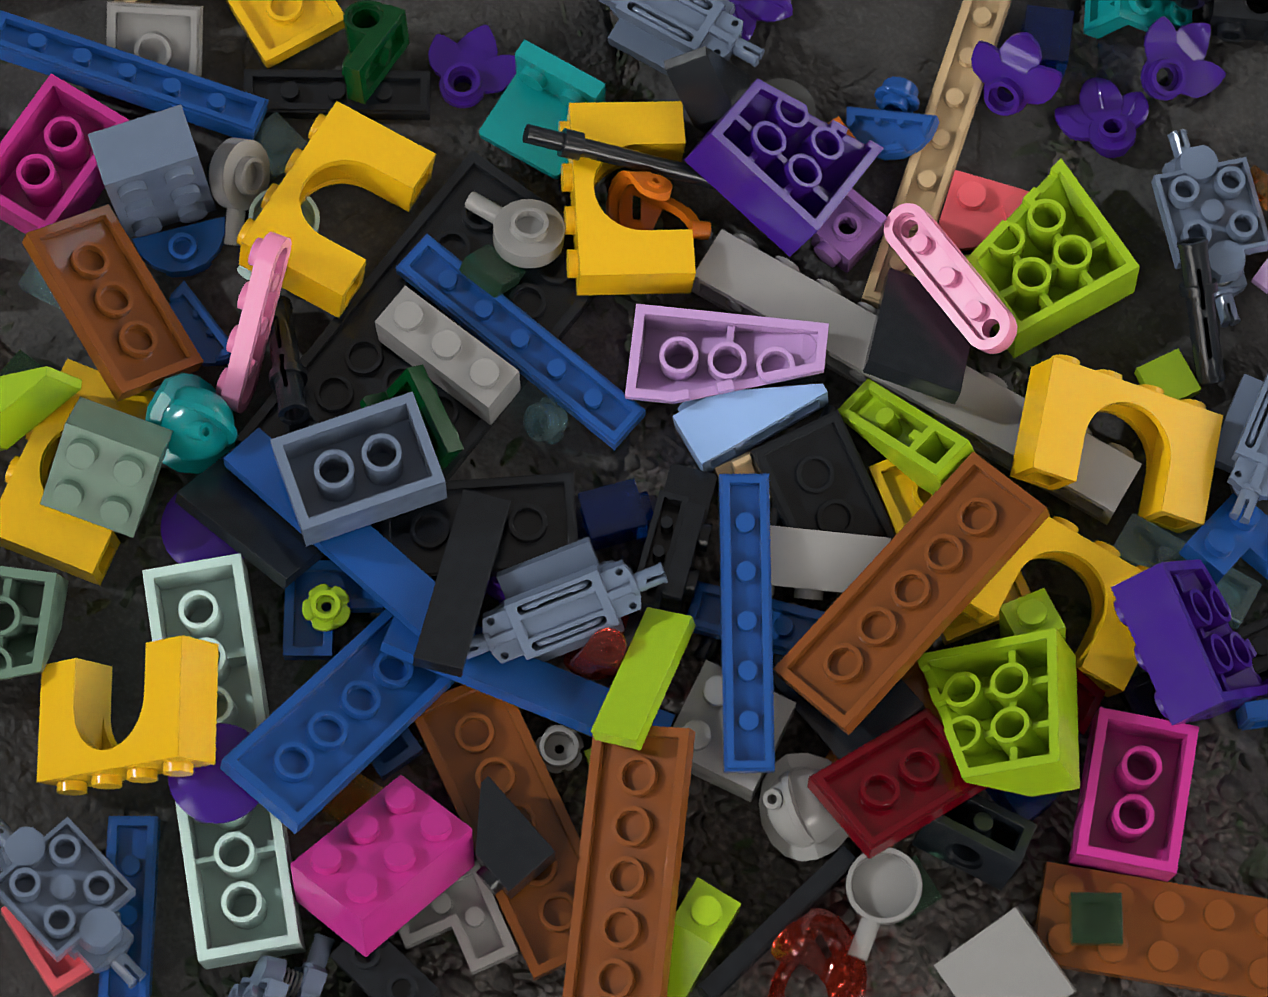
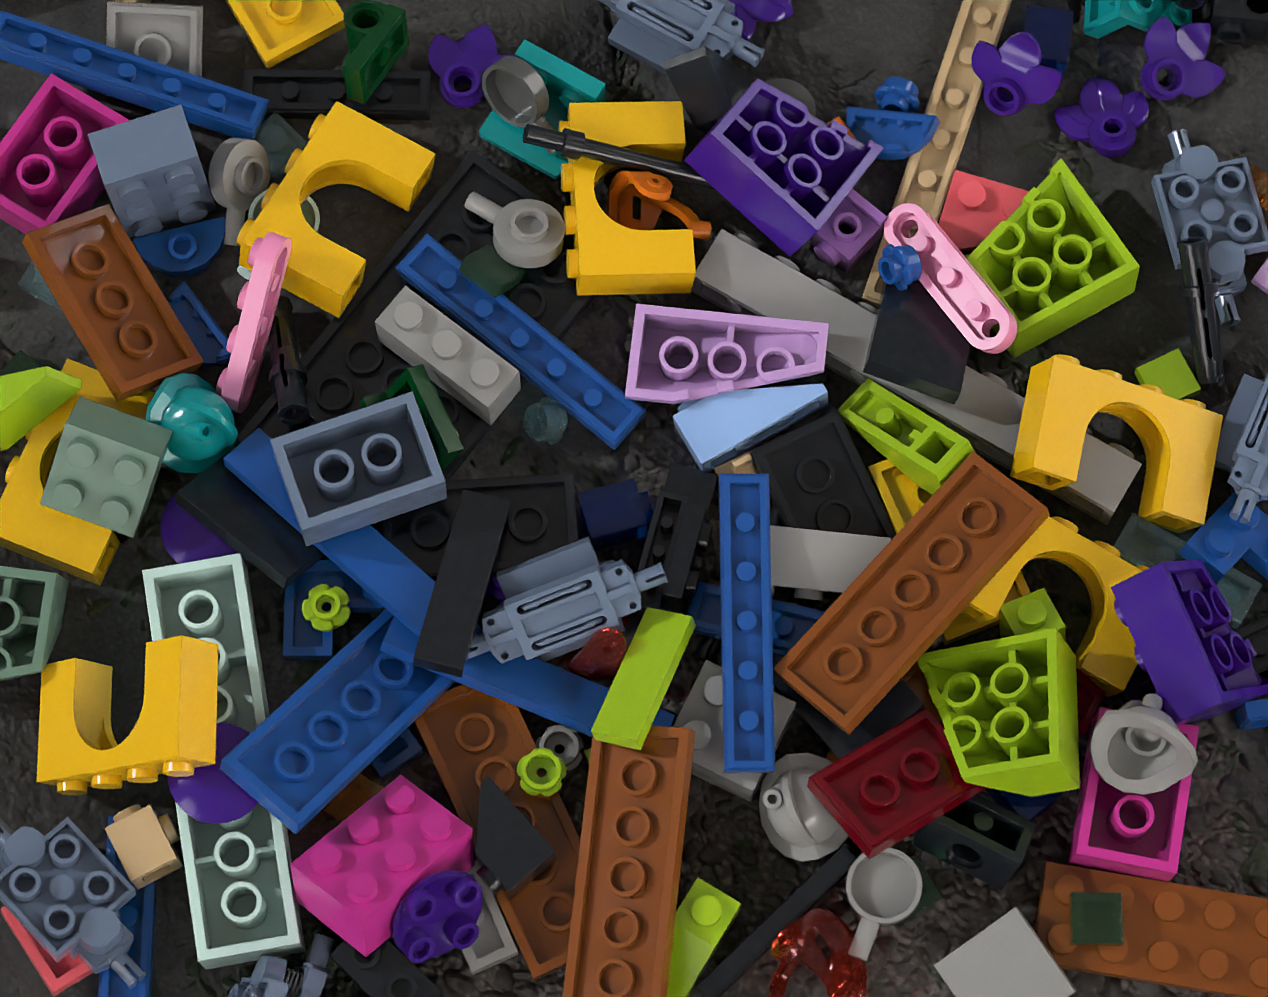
(144, 844): none -> tan brick
(438, 916): none -> dark purple dish
(517, 93): none -> dark grey piece
(538, 759): none -> lime plate
(899, 265): none -> blue plate
(1141, 748): none -> light grey helmet

